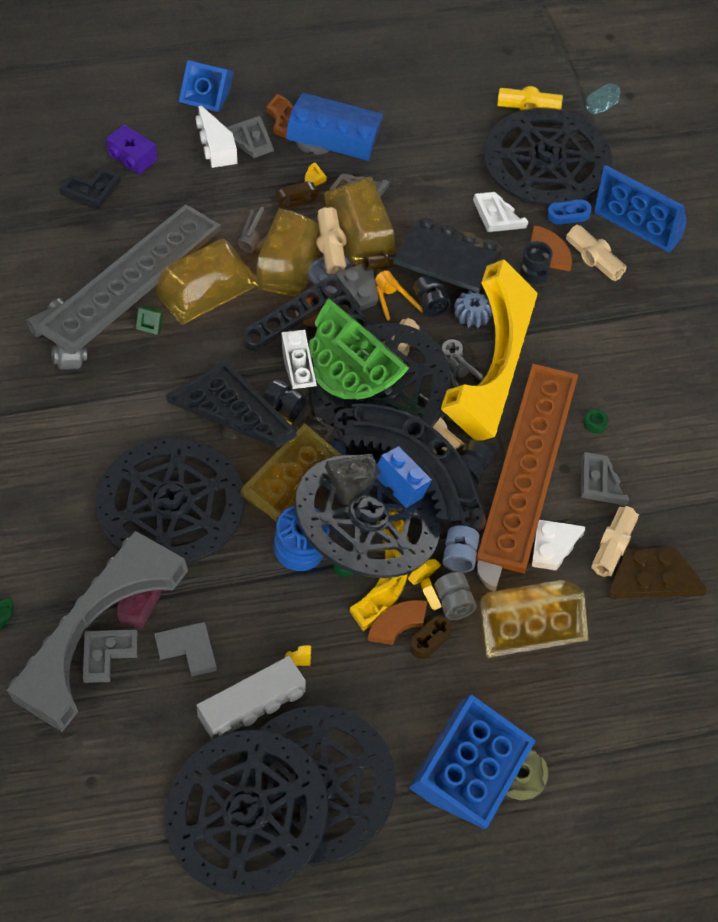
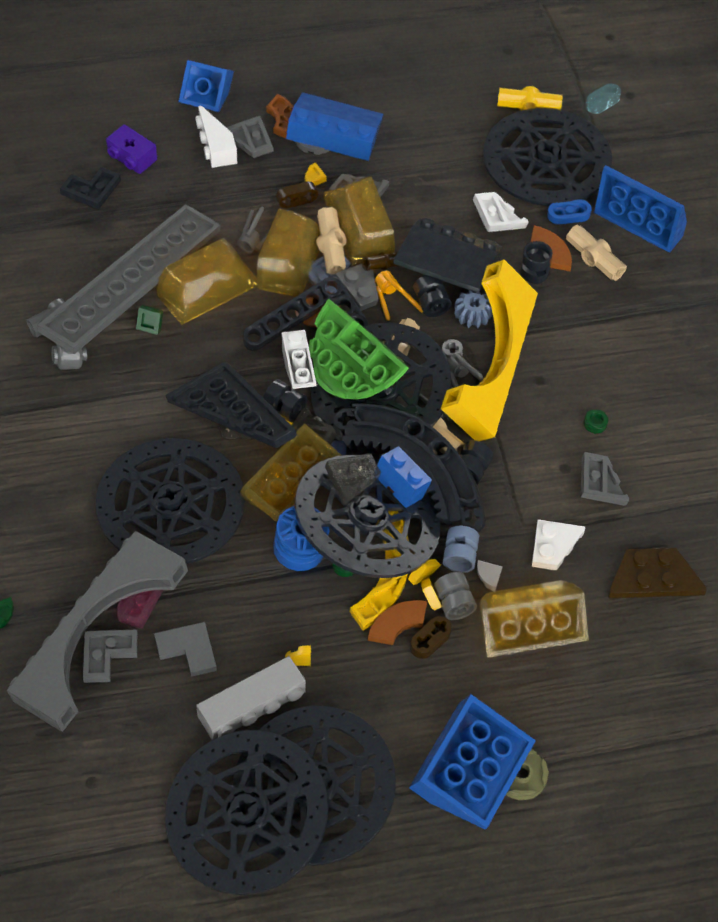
(527, 469): dark orange plate -> none
(615, 541): tan piece -> none

